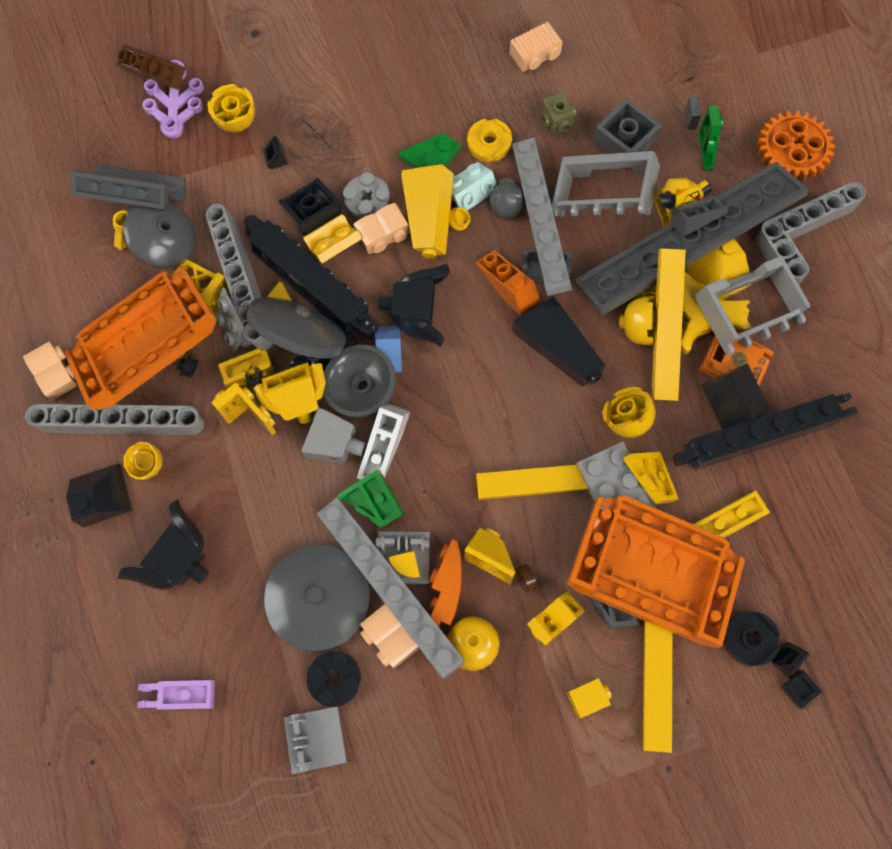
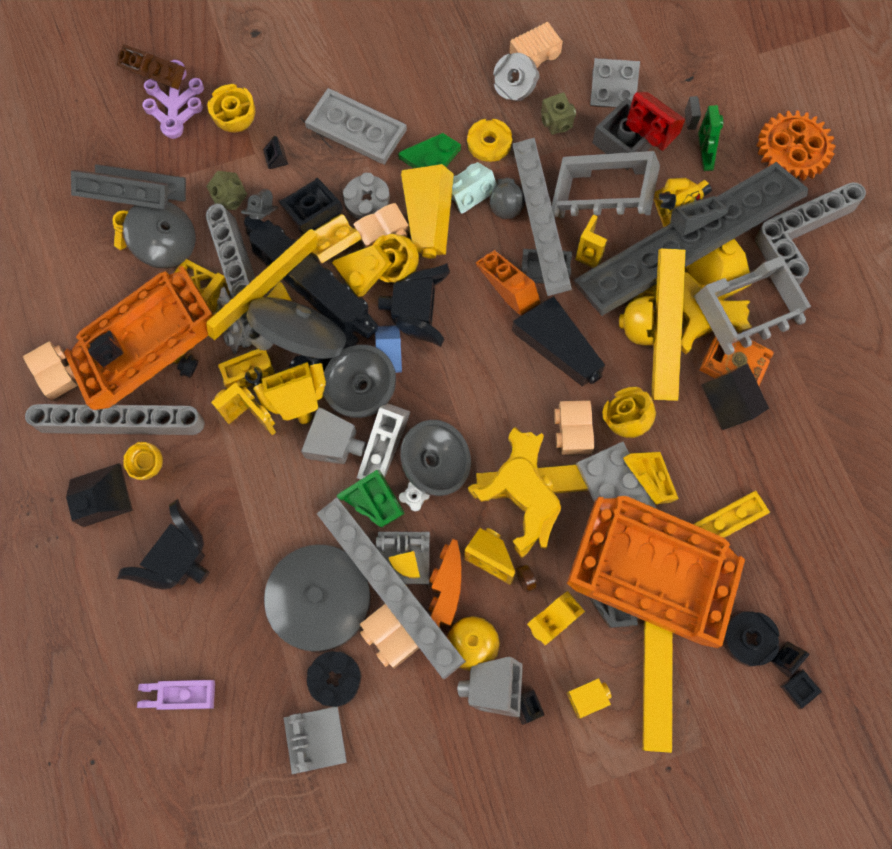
(105, 349): none -> black bracket
(227, 189): none -> olive brick
(260, 205): none -> dark grey hinge
(261, 284): none -> yellow tile
(356, 126): none -> light grey plate
(362, 268): none -> yellow wing
(401, 254): none -> yellow cylinder
(414, 503): none -> white plate
(447, 456): none -> dark grey dish
(459, 218): yellow plate -> none
(494, 687): none -> light grey torso
(526, 489): none -> yellow animal
(527, 76): none -> light grey plate
(530, 707): none -> black slope
(575, 427): none -> light nougat brick
(591, 245): none -> yellow panel
(613, 81): none -> light grey hinge
(654, 120): none -> red slope
(764, 432): black hinge -> none

